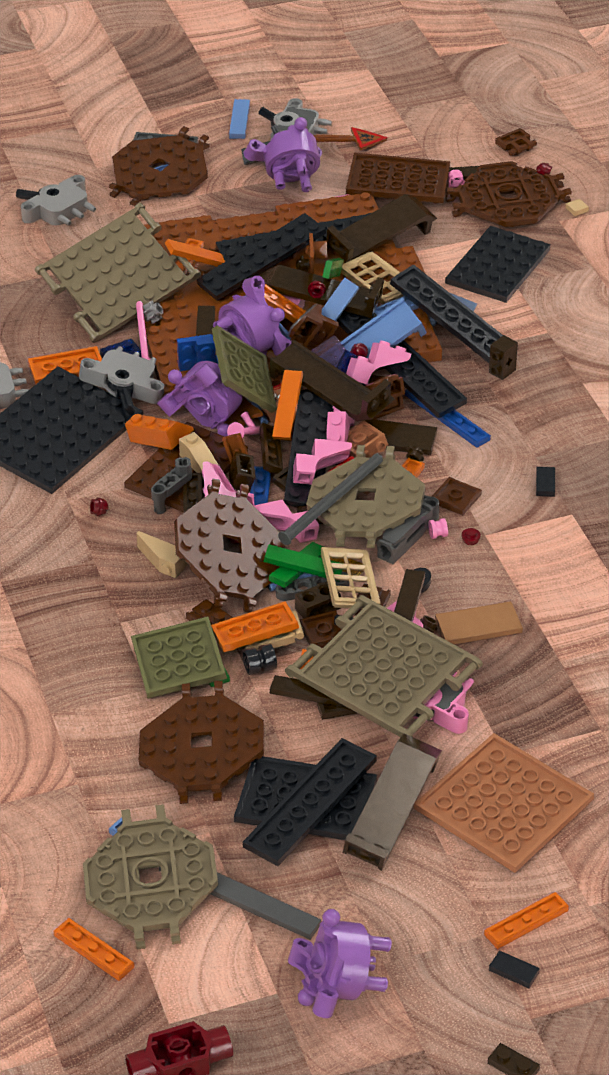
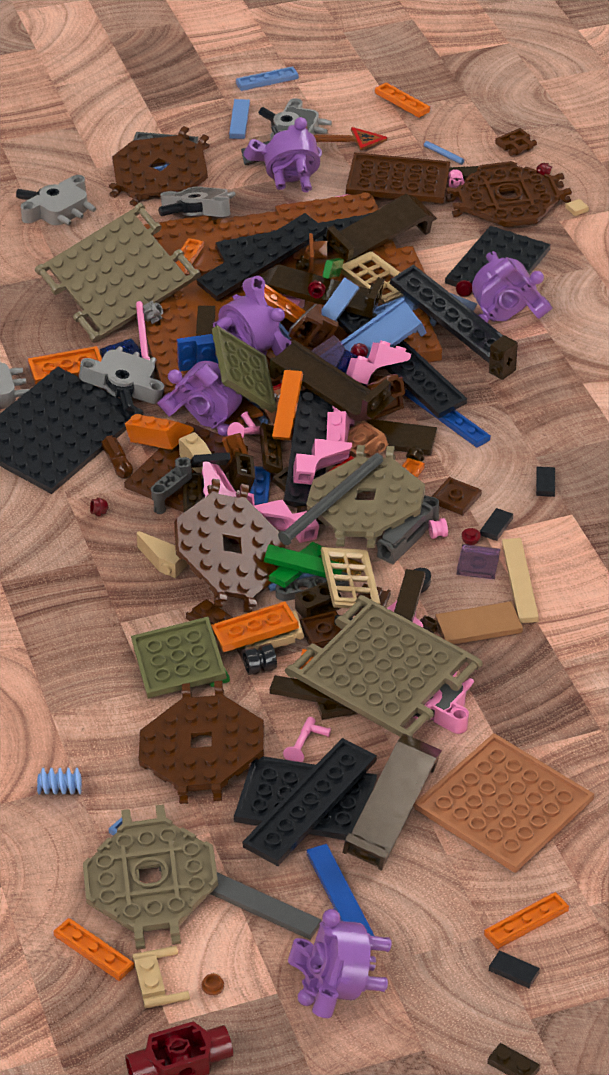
(59, 780): none -> light blue piece
(117, 457): none -> reddish brown piece
(151, 979): none -> tan plate
(194, 253): orange tile -> none
(197, 202): none -> piece
(212, 984): none -> dark orange plate
(217, 458): none -> black tile
(267, 78): none -> medium blue tile
(294, 753): none -> bright pink piece
(336, 886): none -> blue tile
(402, 100): none -> orange plate
(439, 150): none -> medium blue piece
(464, 288): none -> dark red plate
(478, 561): none -> clear purple tile
(496, 524): none -> black tile
(507, 288): none -> medium lavender piece
(520, 580): none -> tan tile

